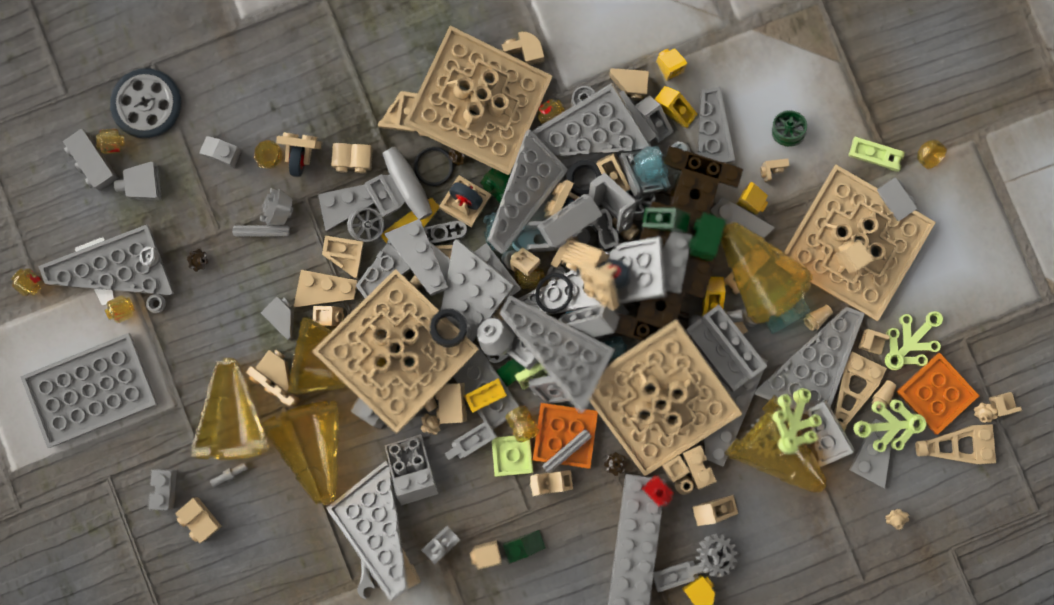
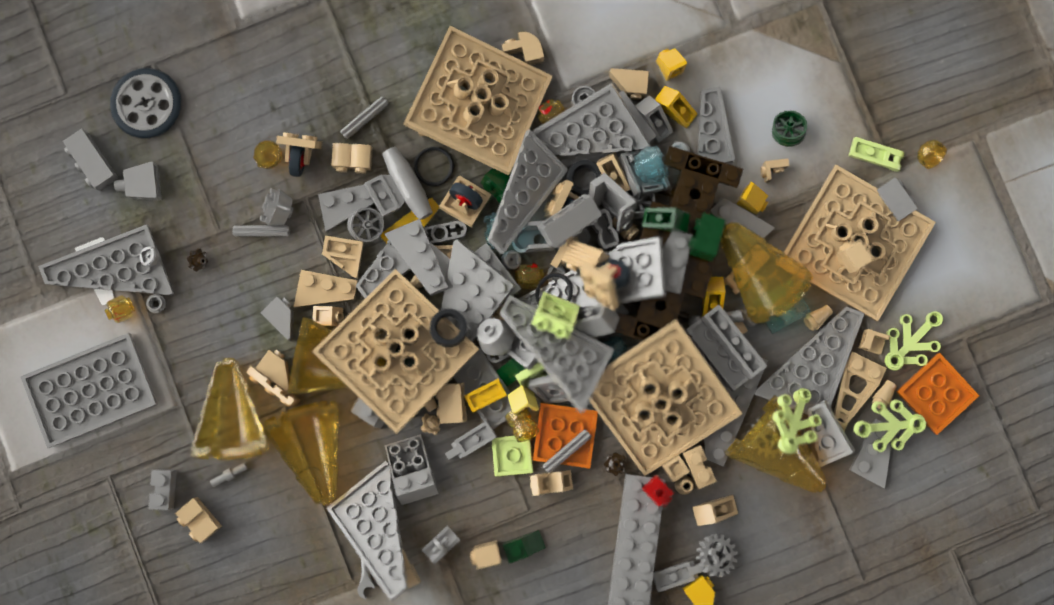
(26, 282): clear yellow head -> none
(109, 141): clear yellow head -> none
(220, 151): light grey slope -> none
(364, 117): none -> light grey axle
(398, 112): tan wing -> none
(457, 157): dark brown plant -> none
(522, 398): none -> light yellow panel
(524, 261): tan bracket -> none
(555, 315): none -> yellowish green plate
(897, 518): tan plant -> none
(982, 441): tan plate -> none
(985, 412): tan plant -> none
(1004, 404): tan panel -> none

